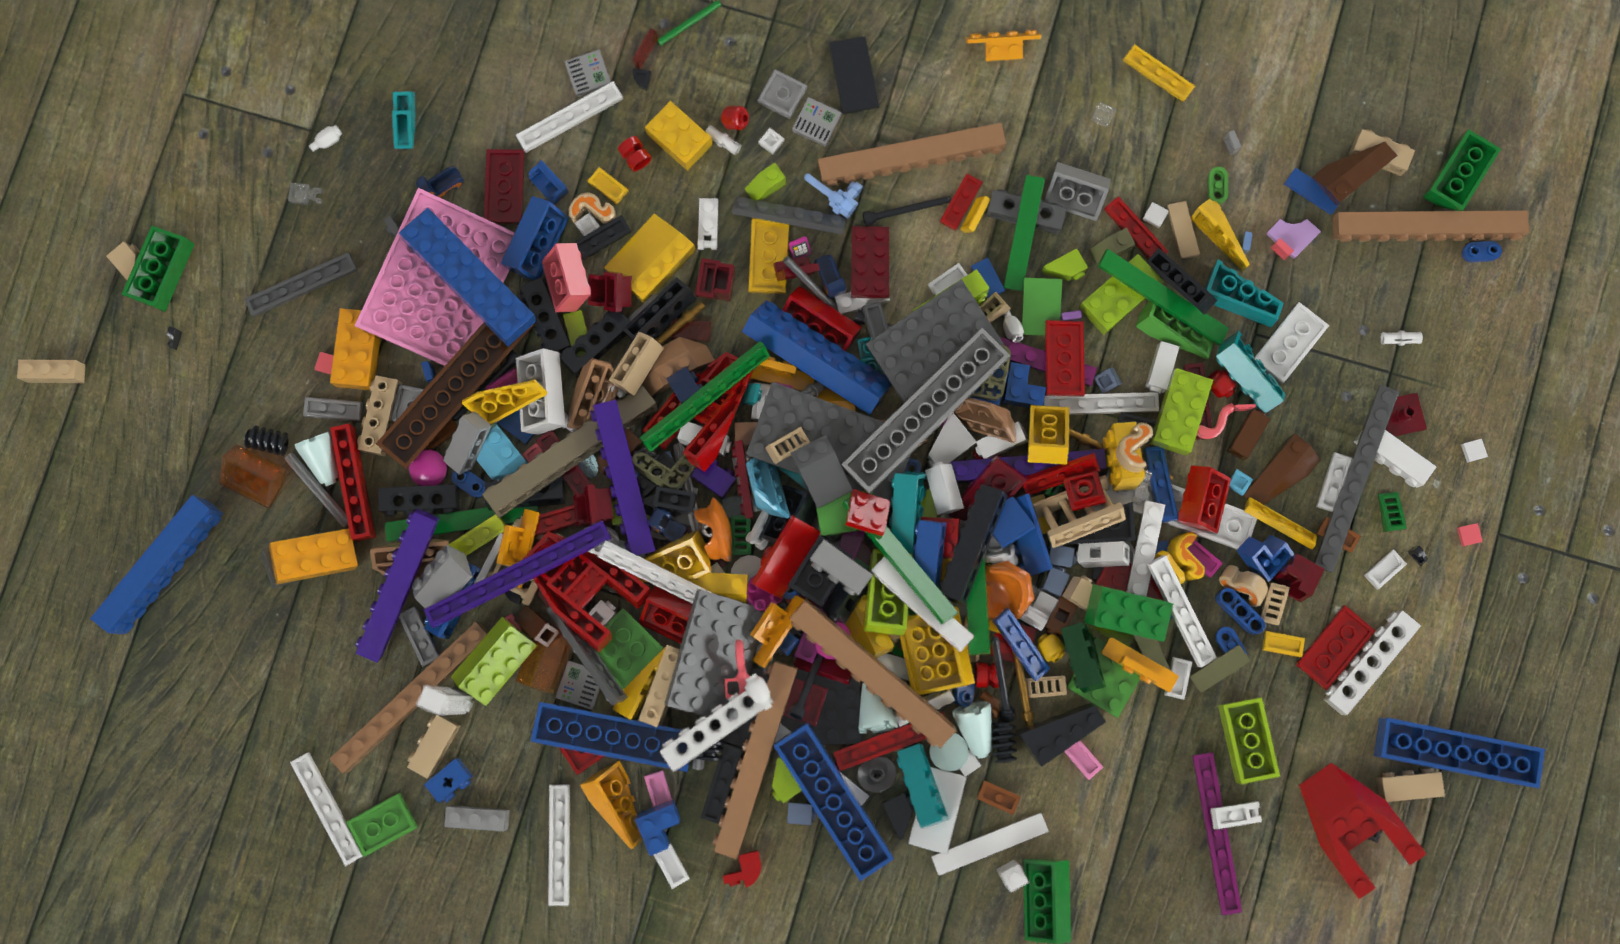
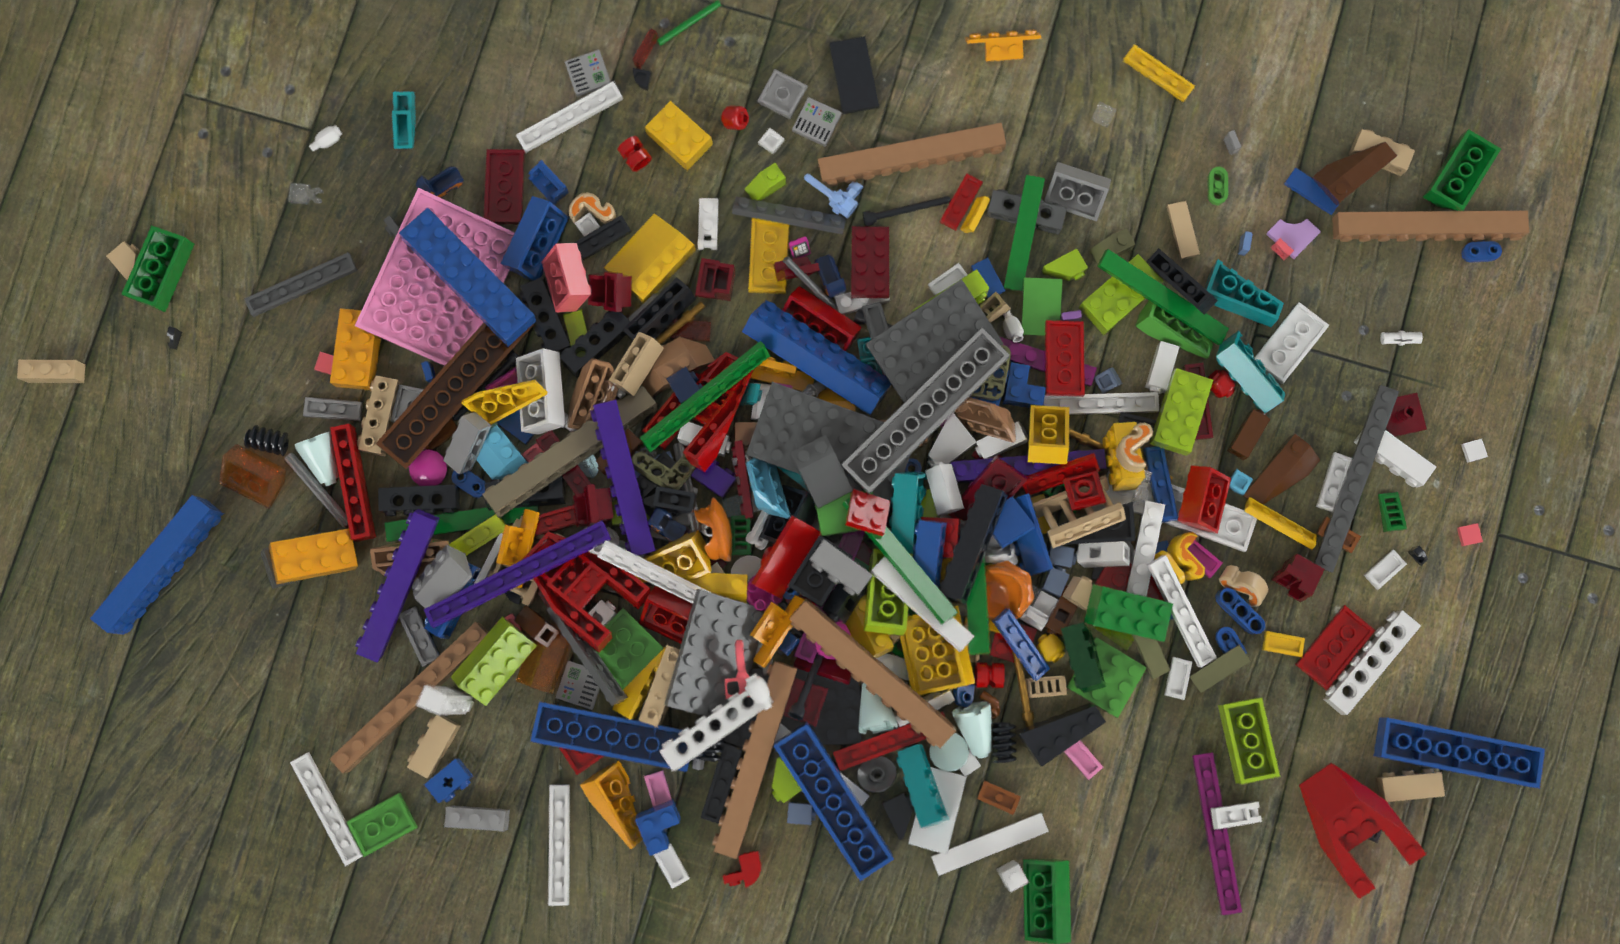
(607, 185): yellow tile -> none
(723, 140): white pin -> none
(773, 452): tan slope -> none
(1007, 712): black piece -> none
(1139, 664): light orange bracket -> none
(1142, 236): red tile -> none
(1155, 215): white tile -> none
(1209, 433): coral piece -> none
(1215, 226): yellow wedge -> none
(1265, 557): blue brick -> none
(1282, 601): tan slope -> none

